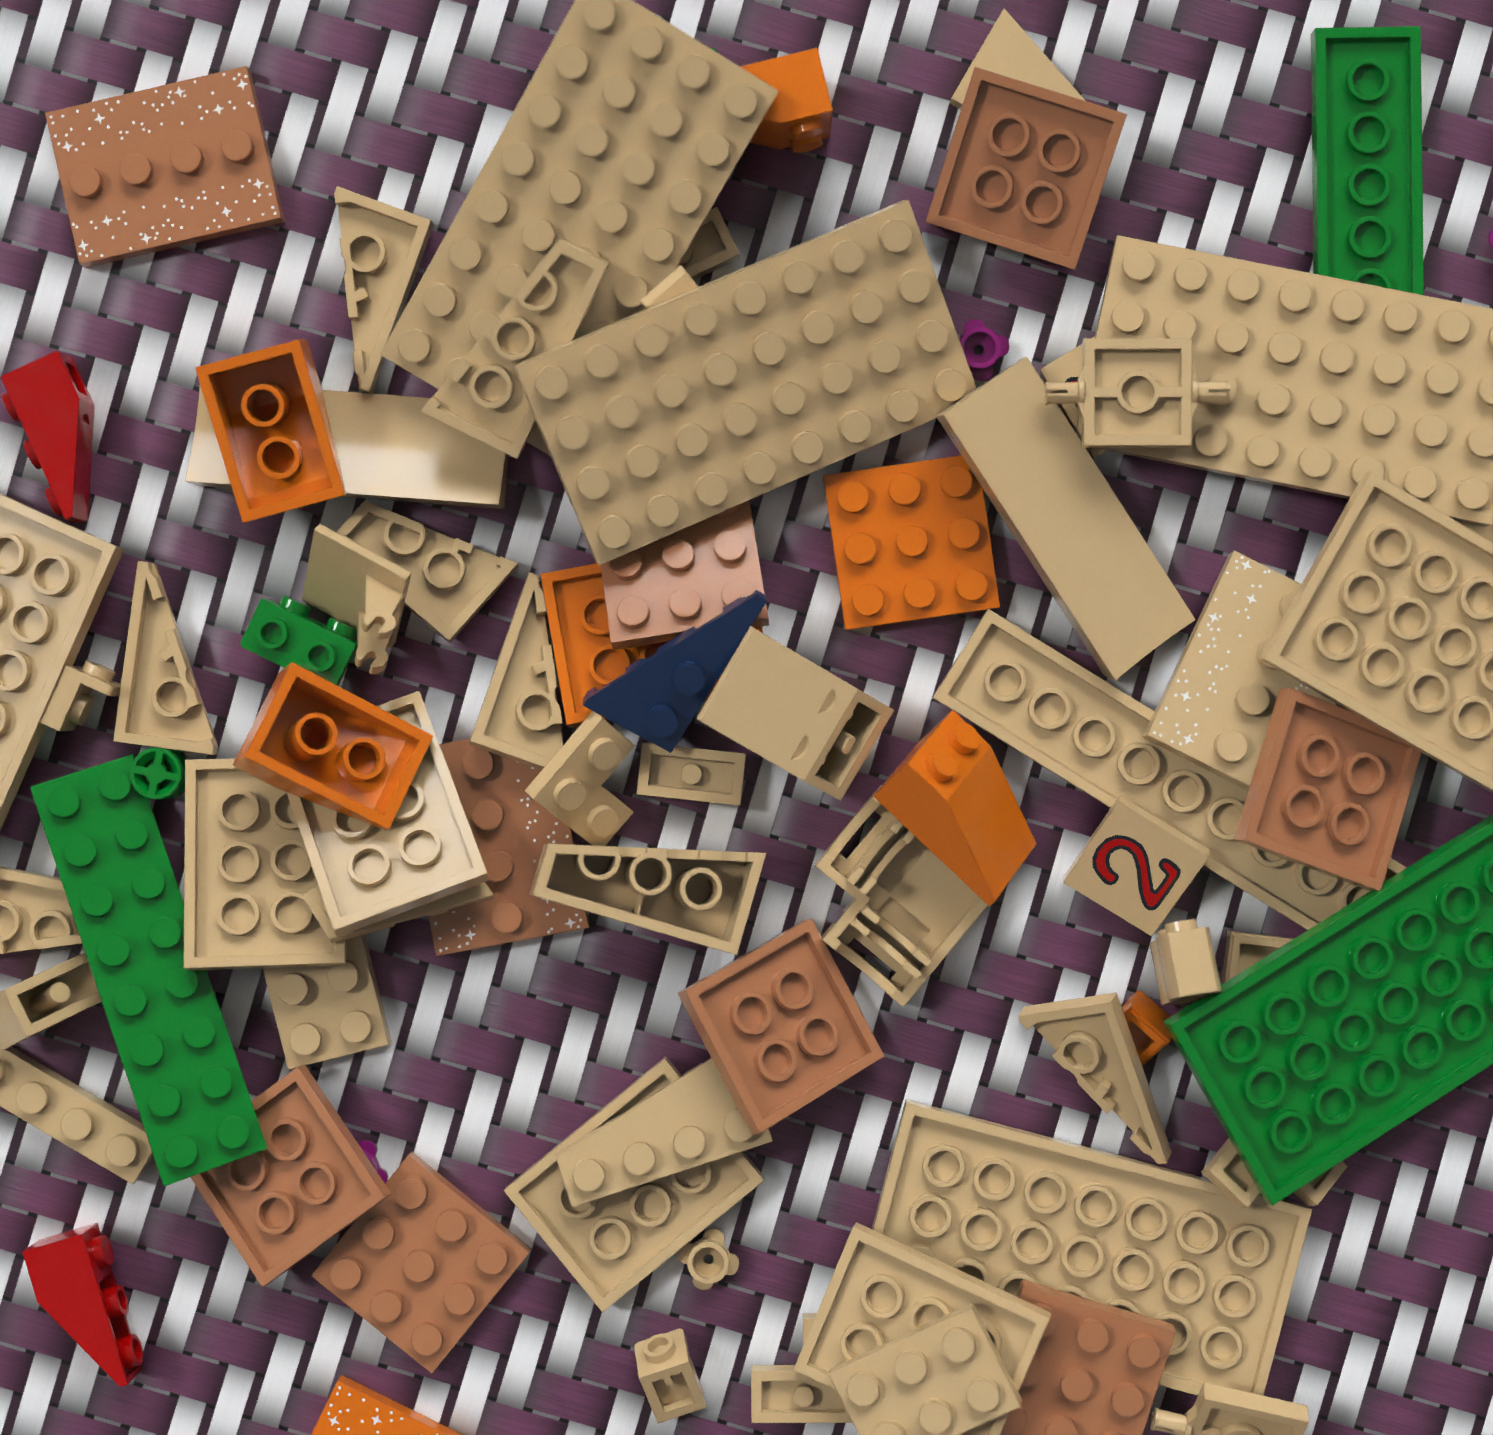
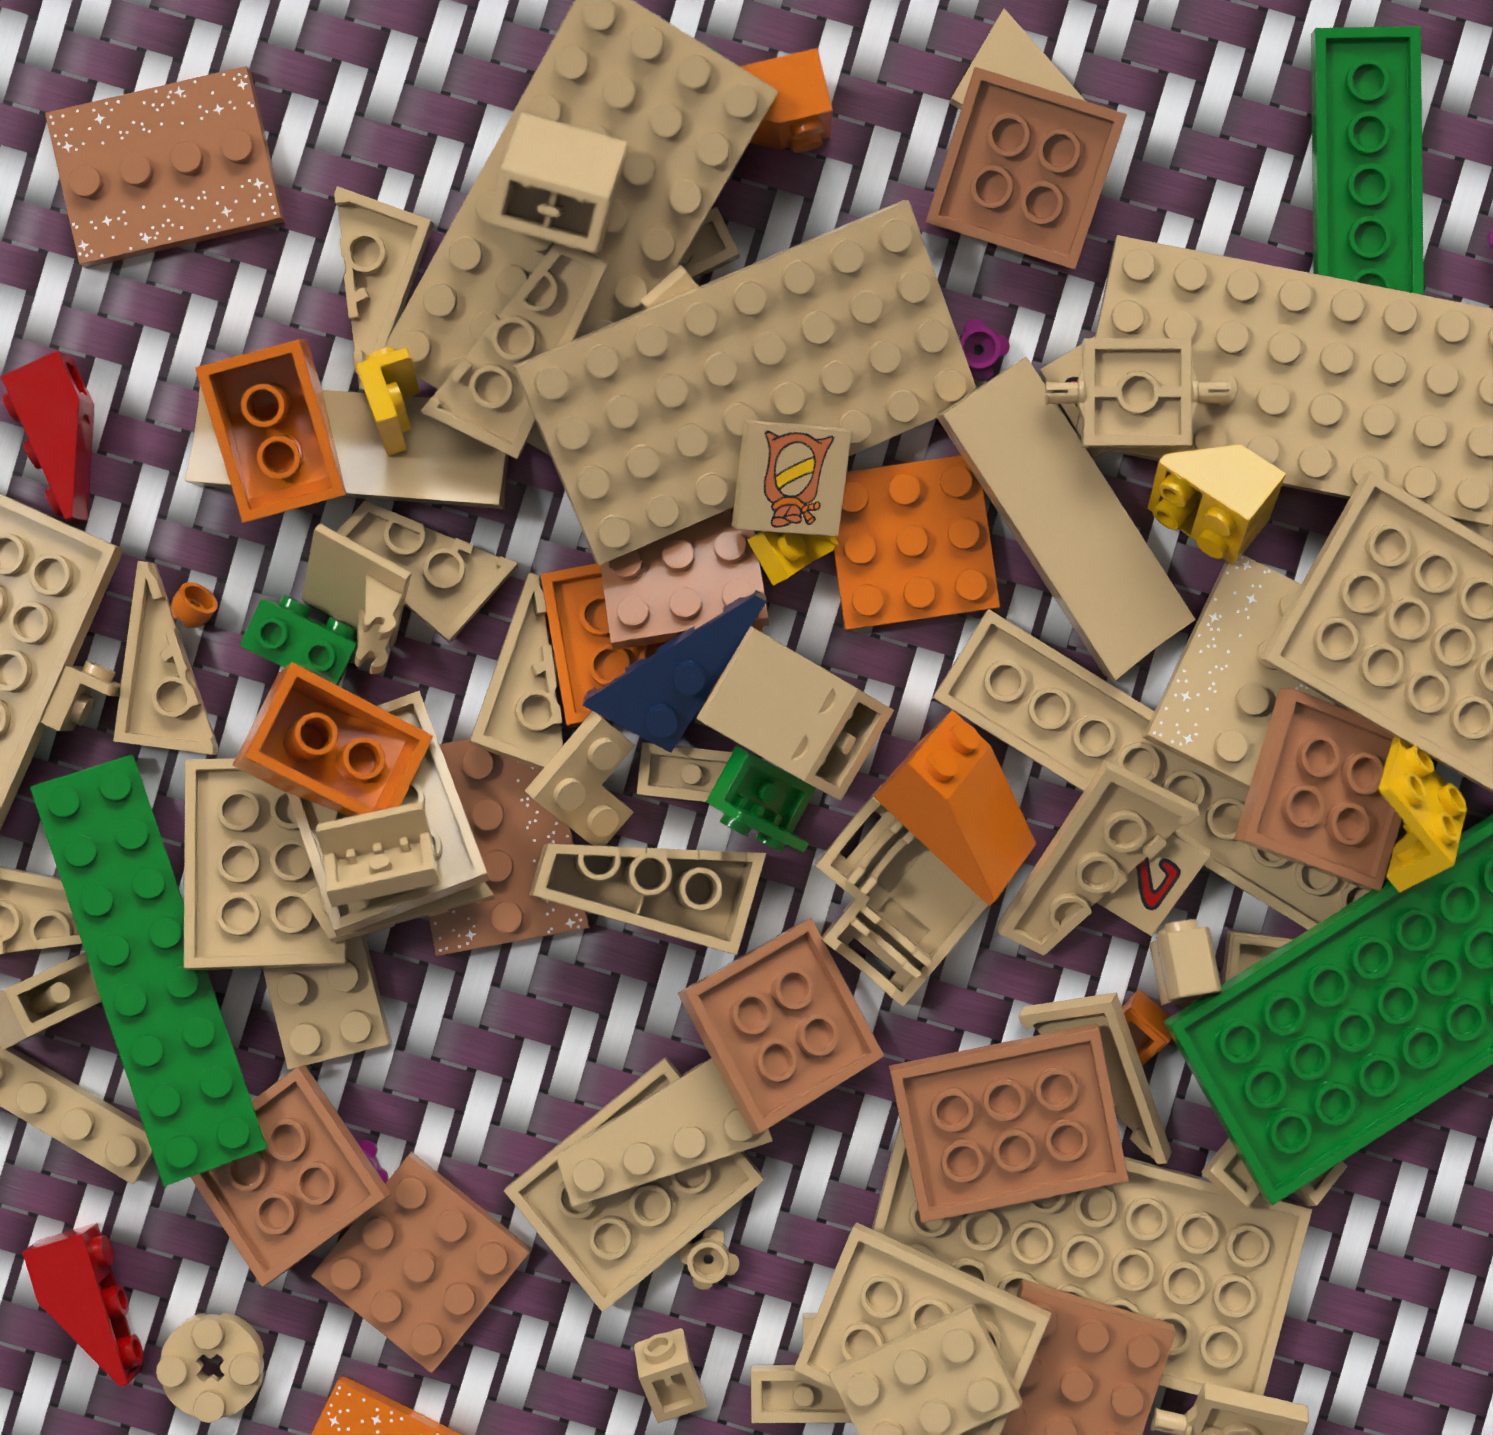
(149, 773): green wheel -> none
(193, 605): none -> orange hinge
(206, 1395): none -> tan plate
(377, 854): none -> tan bracket
(387, 380): none -> yellow bracket
(558, 183): none -> tan slope
(762, 799): none -> green bracket
(787, 553): none -> yellow bracket
(791, 478): none -> tan tile
(1009, 1123): none -> nougat plate
(1099, 843): none -> tan wing
(1216, 497): none -> yellow slope
(1429, 813): none -> yellow bracket

